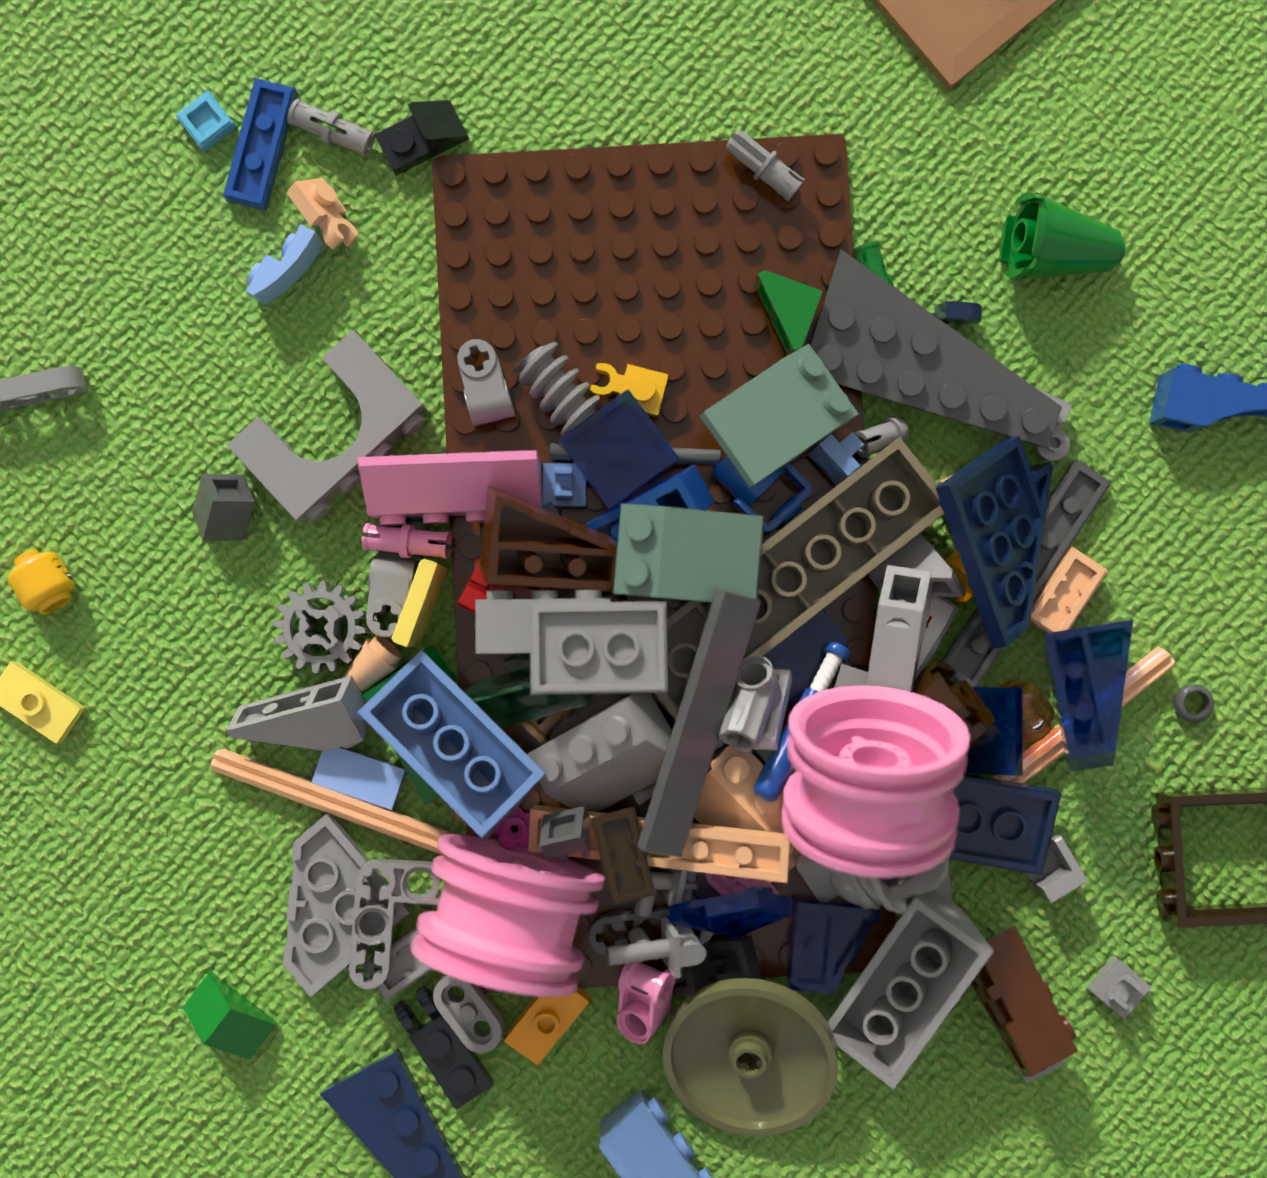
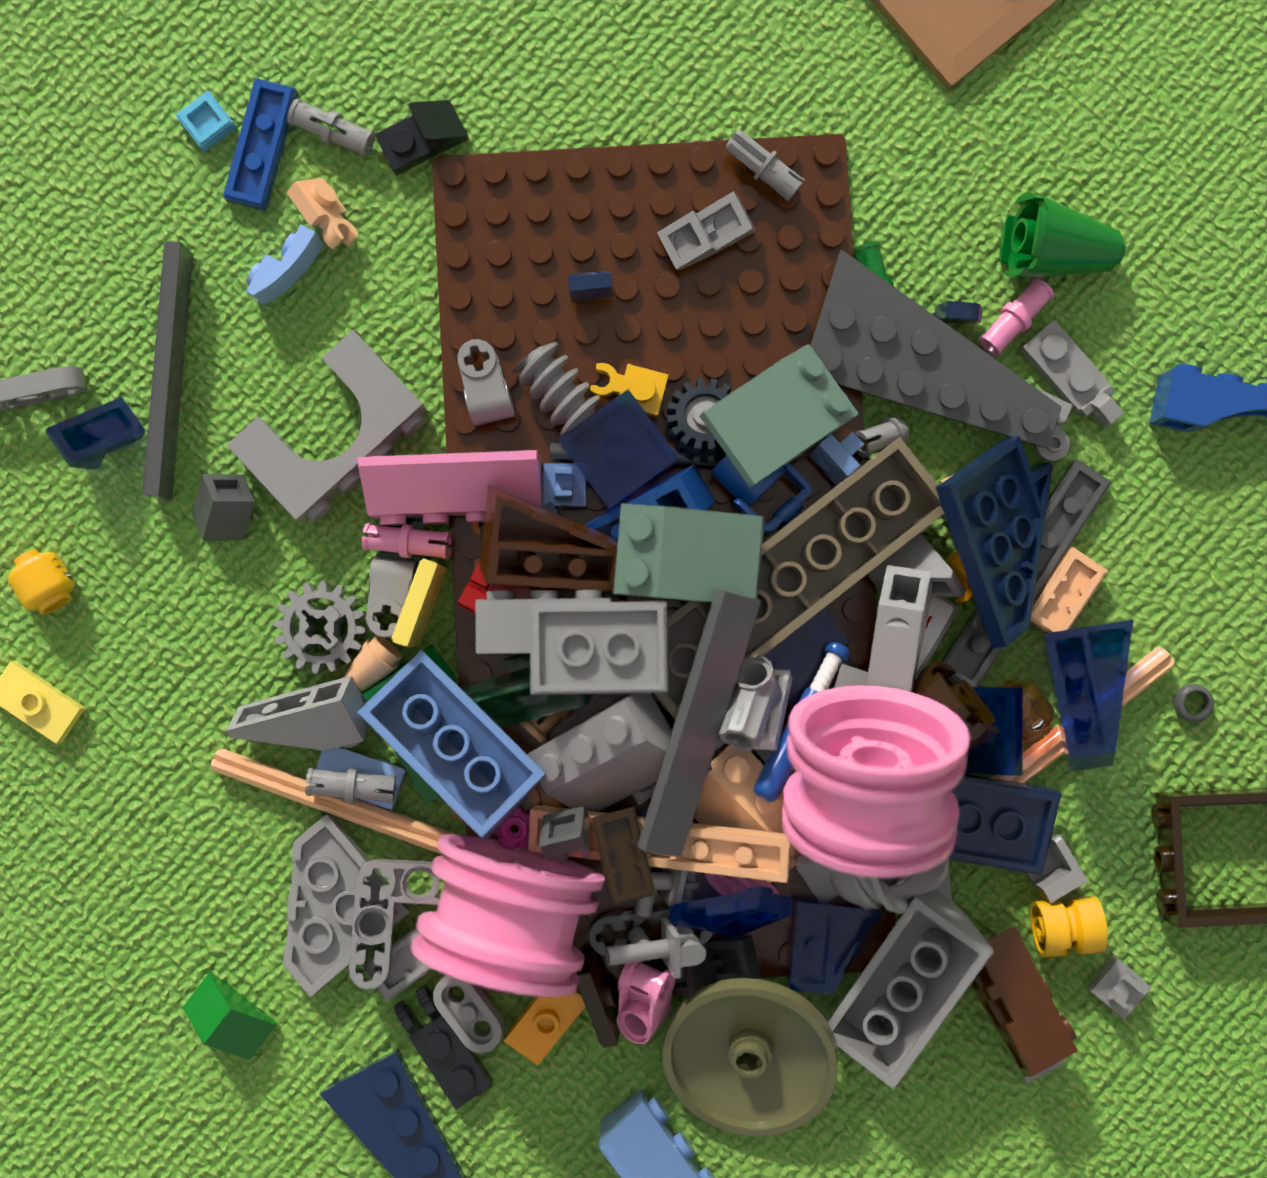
(93, 434): none -> clear blue slope
(167, 371): none -> dark grey tile
(350, 785): none -> light grey pin
(590, 286): none -> dark blue tile
(599, 998): none -> dark brown plate
(684, 422): none -> black wheel
(706, 232): none -> light grey slope
(788, 306): green slope -> none
(1016, 317): none -> bright pink pin
(1071, 374): none -> light grey hinge
(1073, 926): none -> yellow wheel

